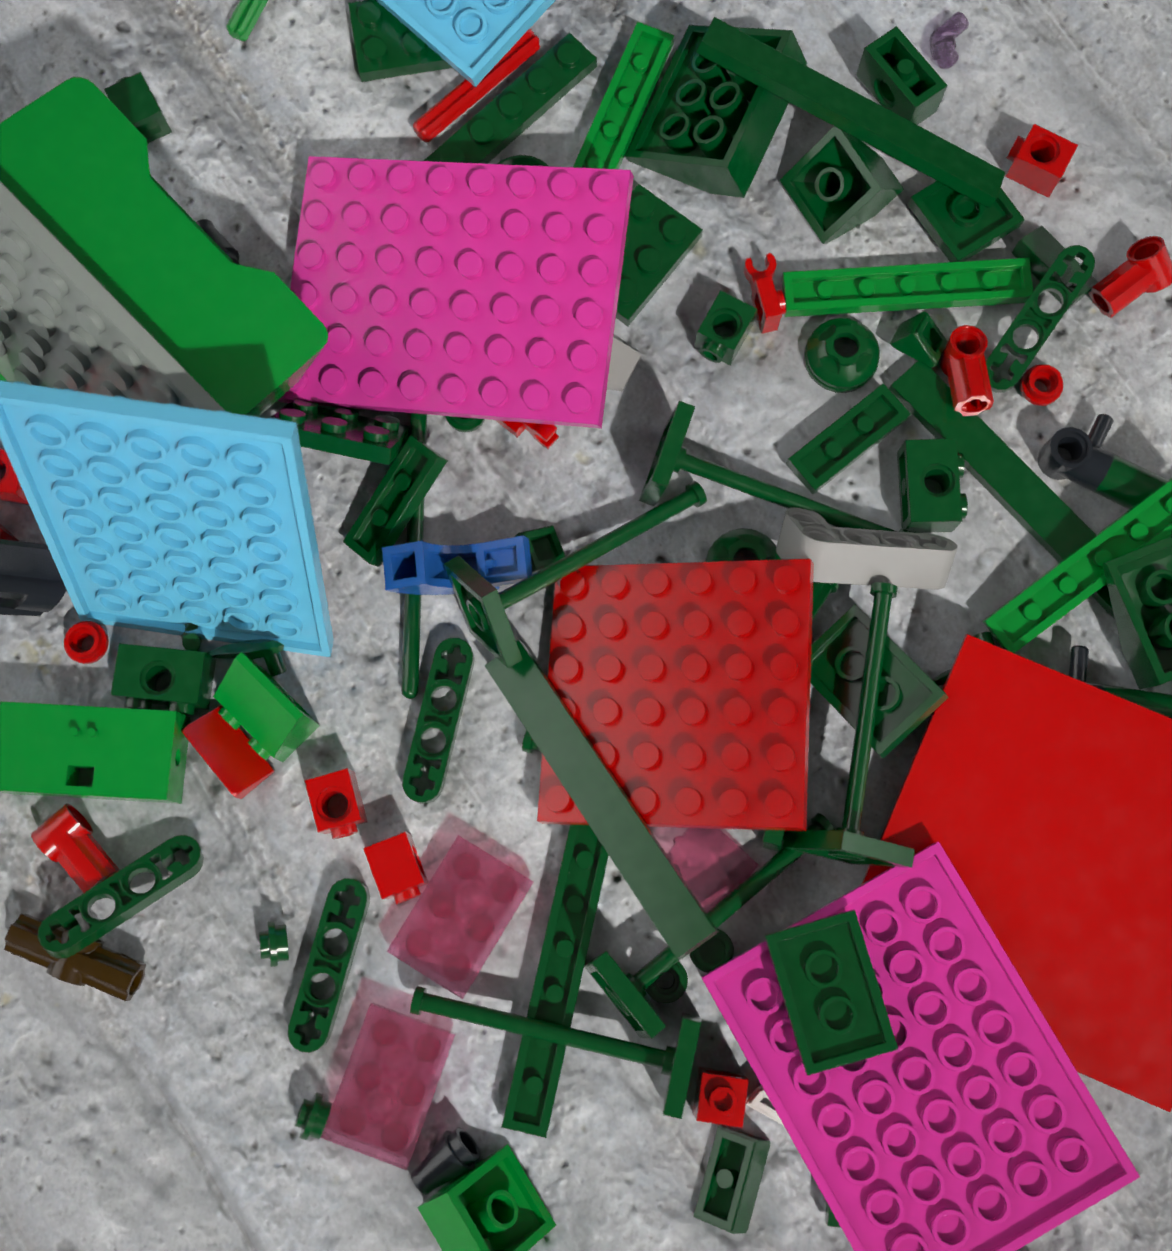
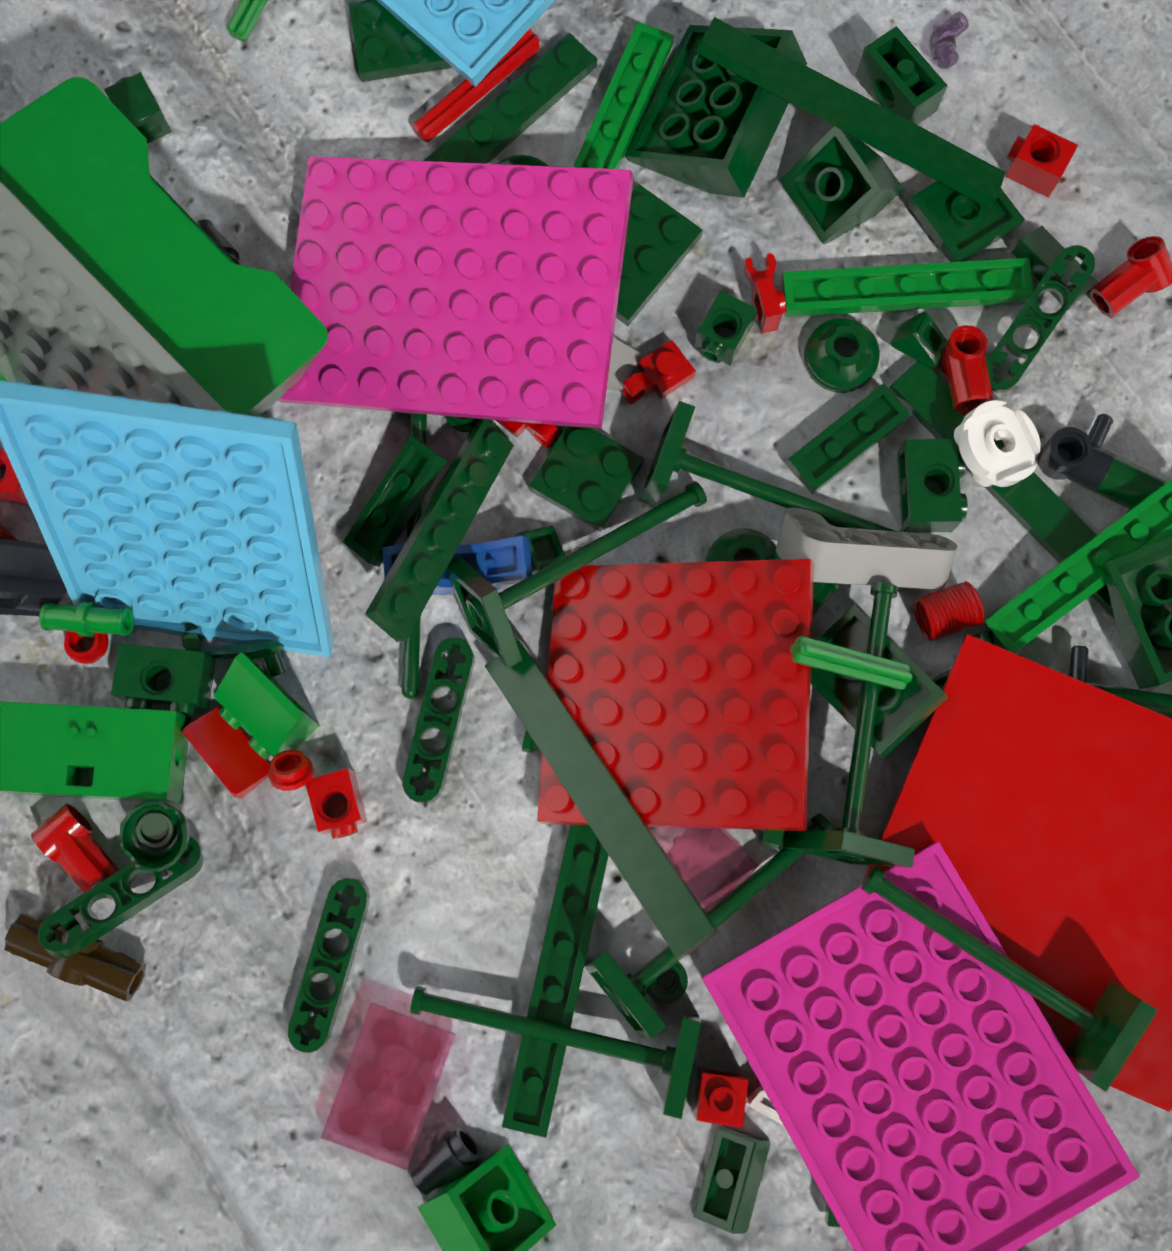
(86, 619): none -> green pin
(154, 835): none -> dark green hair
(274, 943): dark green plate -> none
(290, 770): none -> red plate
(313, 1116): dark green plate -> none
(346, 432): dark green plate -> none
(396, 867): red brick -> none
(439, 531): none -> dark green plate
(460, 917): clear pink plate -> none
(586, 475): none -> dark green plate
(660, 371): none -> red plate
(713, 952): dark green plate -> none
(830, 992): dark green plate -> none
(850, 663): none -> green axle
(948, 611): none -> red piece
(981, 454): none -> white plate
(1050, 377): red plate -> none
(1106, 1032): none -> dark green tile

